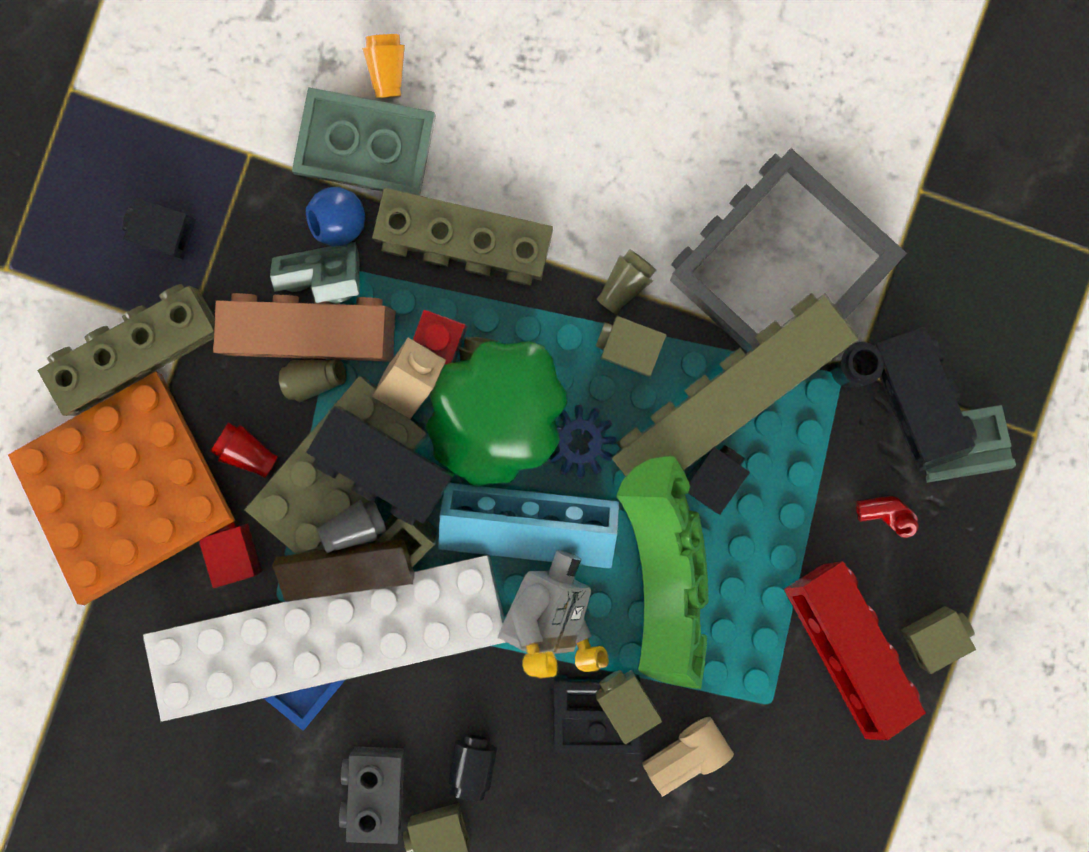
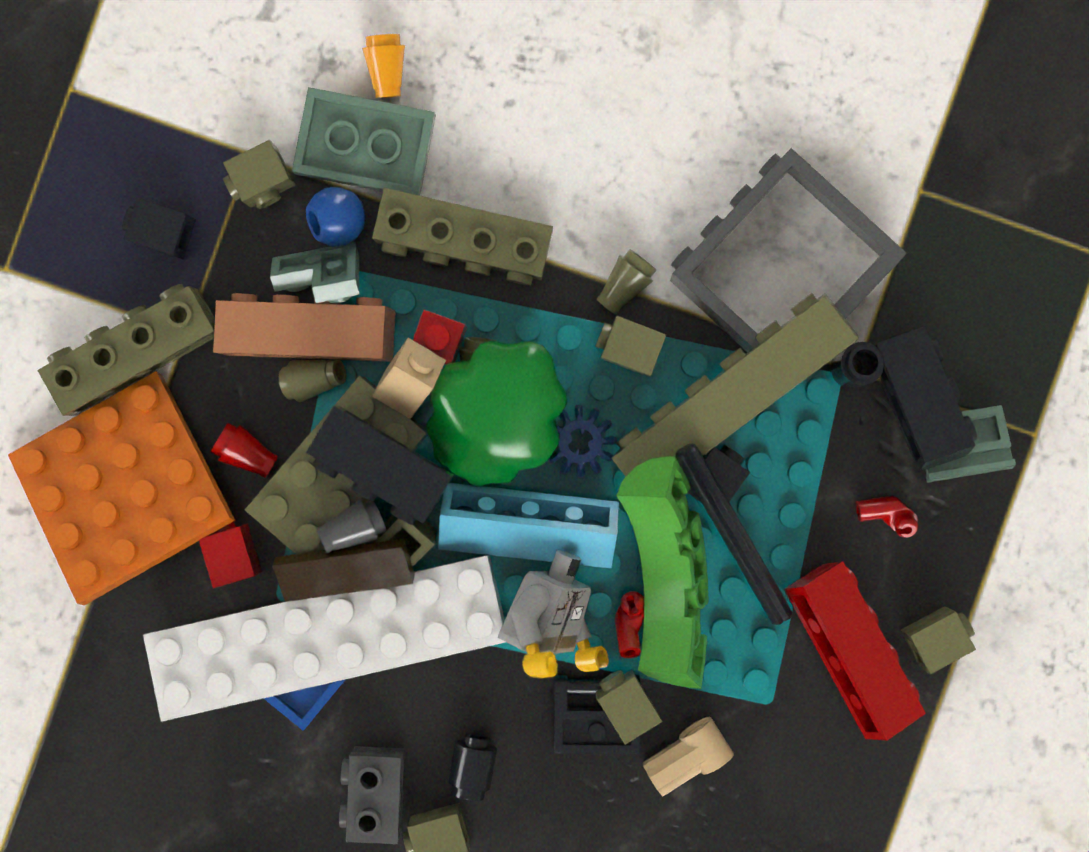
(258, 176): none -> olive brick
(628, 624): none -> red arm
(733, 533): none -> black axle

